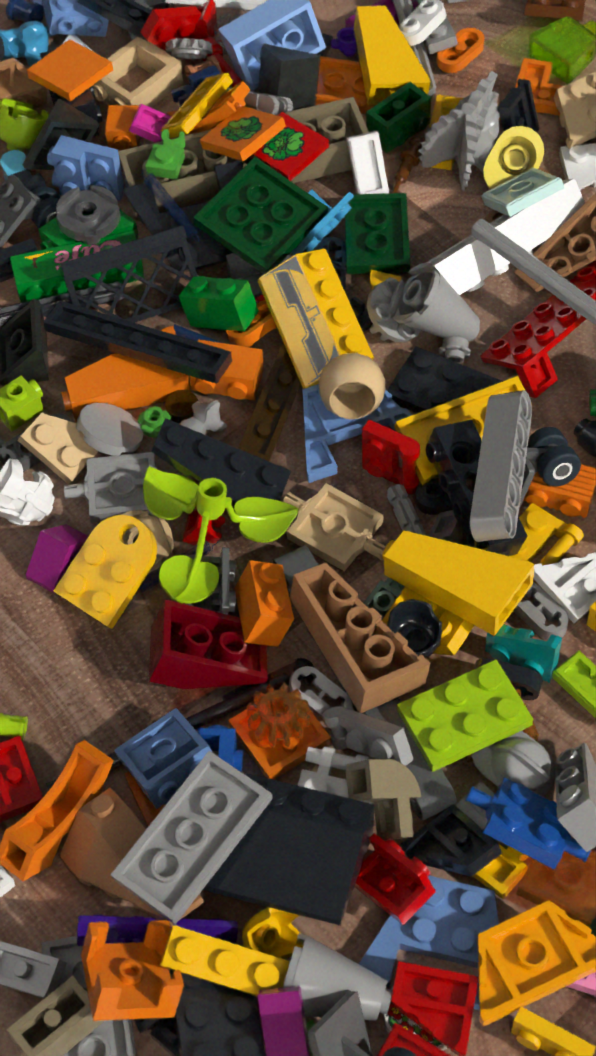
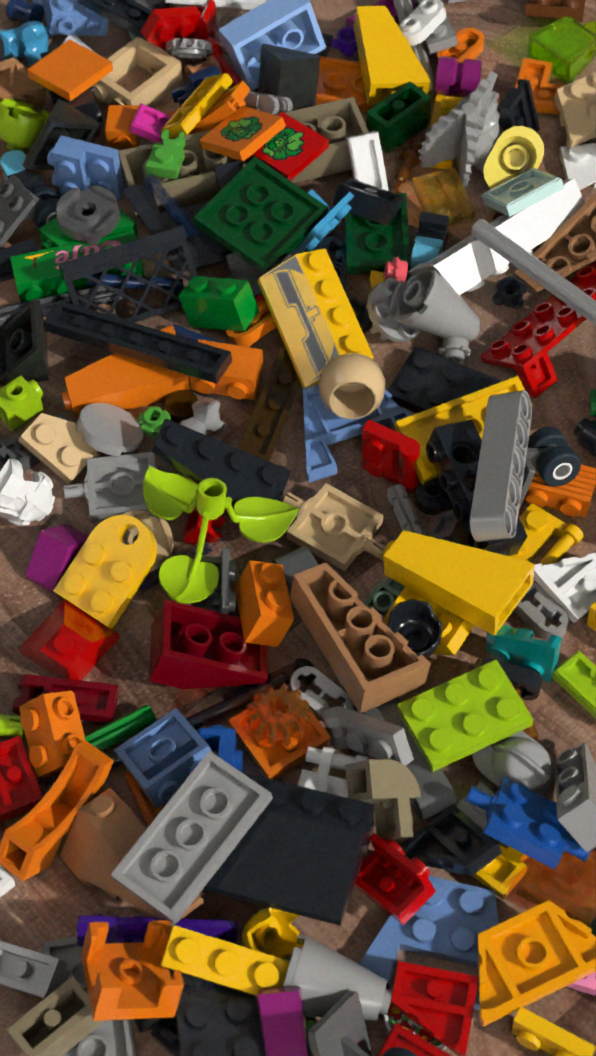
(51, 730): none -> orange bracket
(69, 642): none -> red slope
(94, 699): none -> dark red plate
(116, 281): none -> dark blue bar
(121, 728): none -> green axle
(369, 201): none -> black slope
(396, 269): none -> coral plate
(430, 238): none -> leg
(444, 195): none -> clear yellow plate
(457, 77): none -> magenta wheel
(510, 292): none -> black plate

